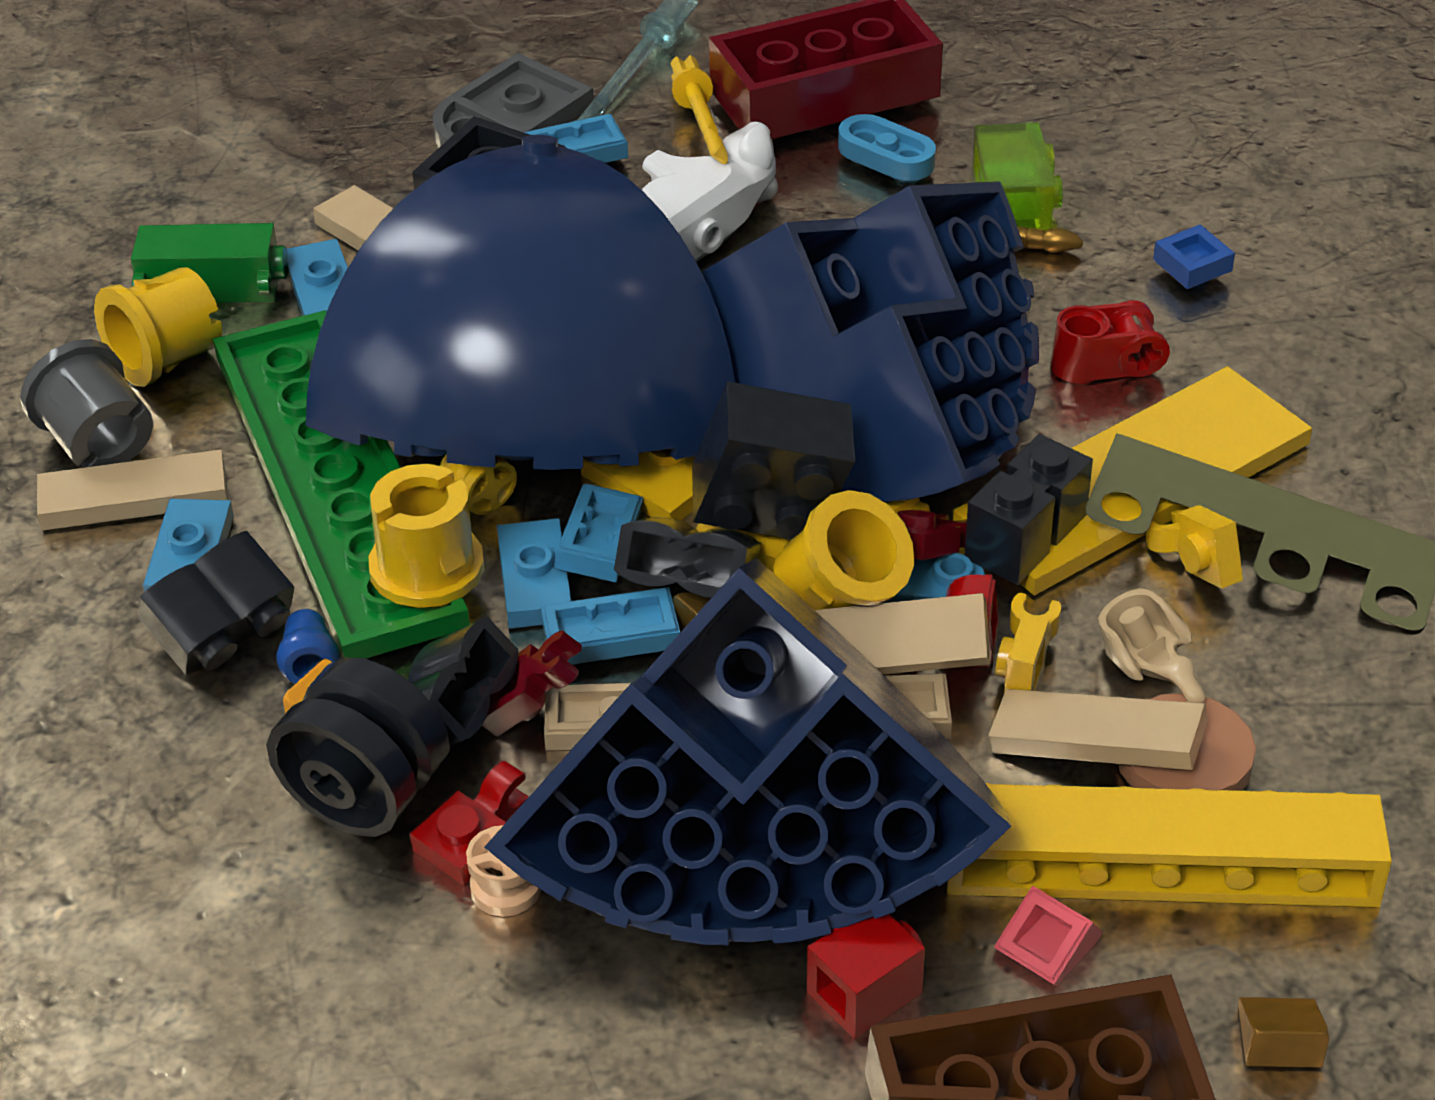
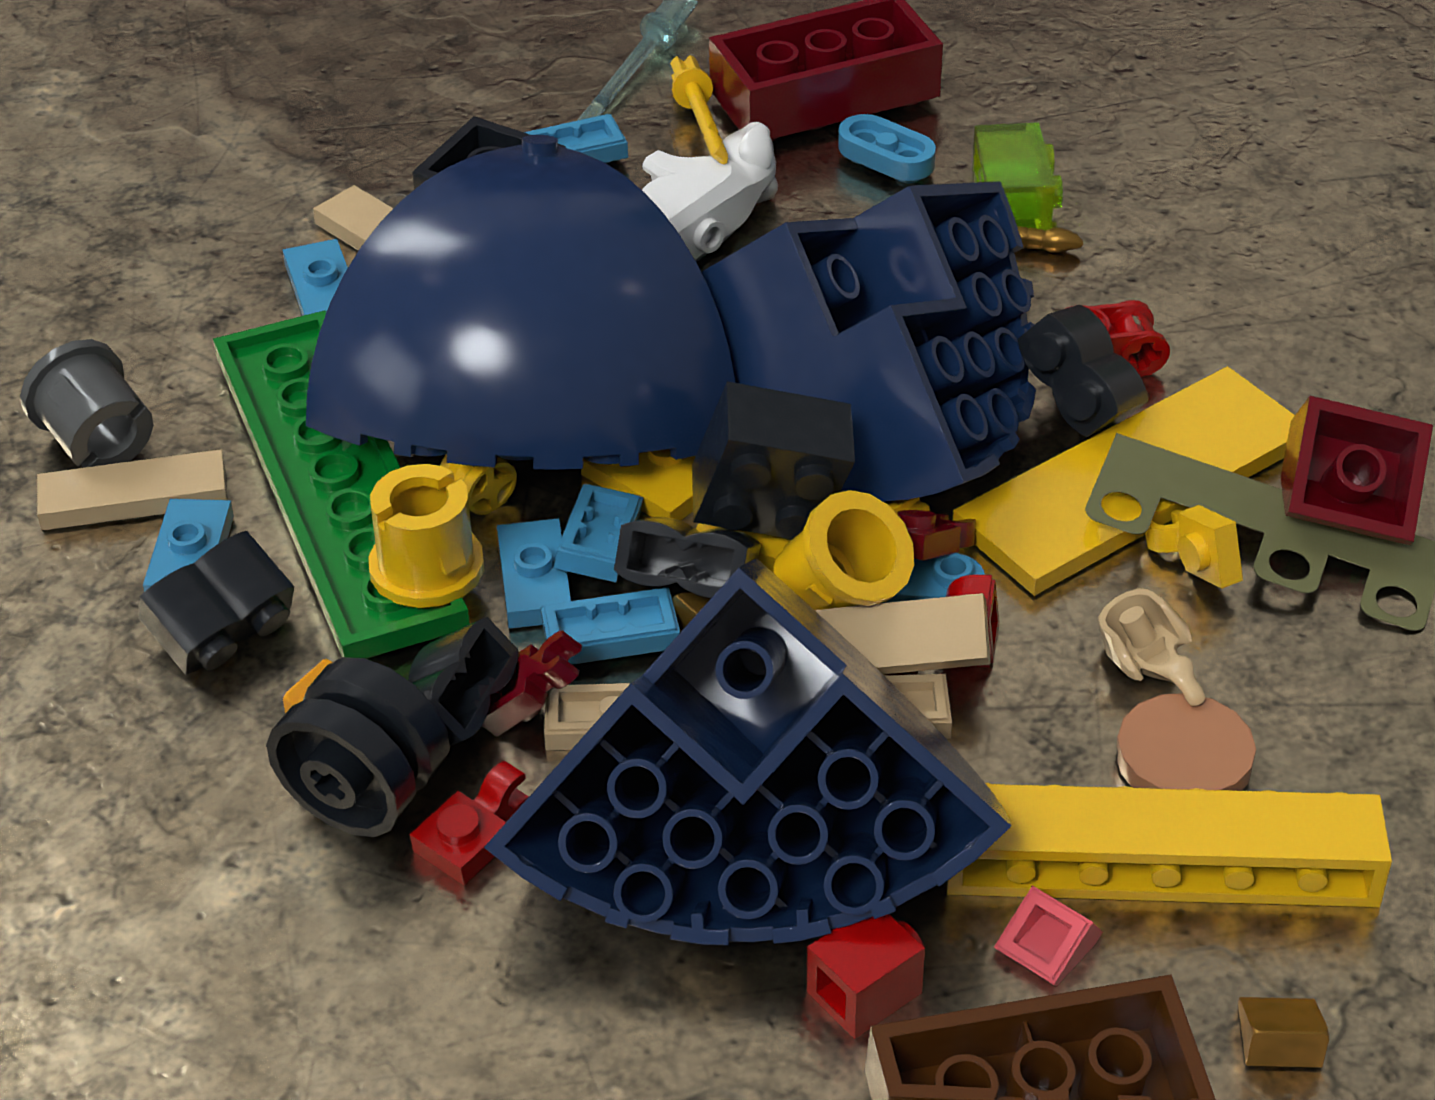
(157, 323): yellow piece -> none
(233, 259): green brick -> none
(304, 644): blue piece -> none
(496, 894): light nougat wheel -> none
(515, 95): dark grey tile -> none
(1023, 657): yellow plate -> none
(1027, 508): black piece -> none
(1078, 361): none -> black brick
(1099, 729): tan tile -> none
(1193, 256): blue plate -> none
(1355, 469): none -> dark red slope

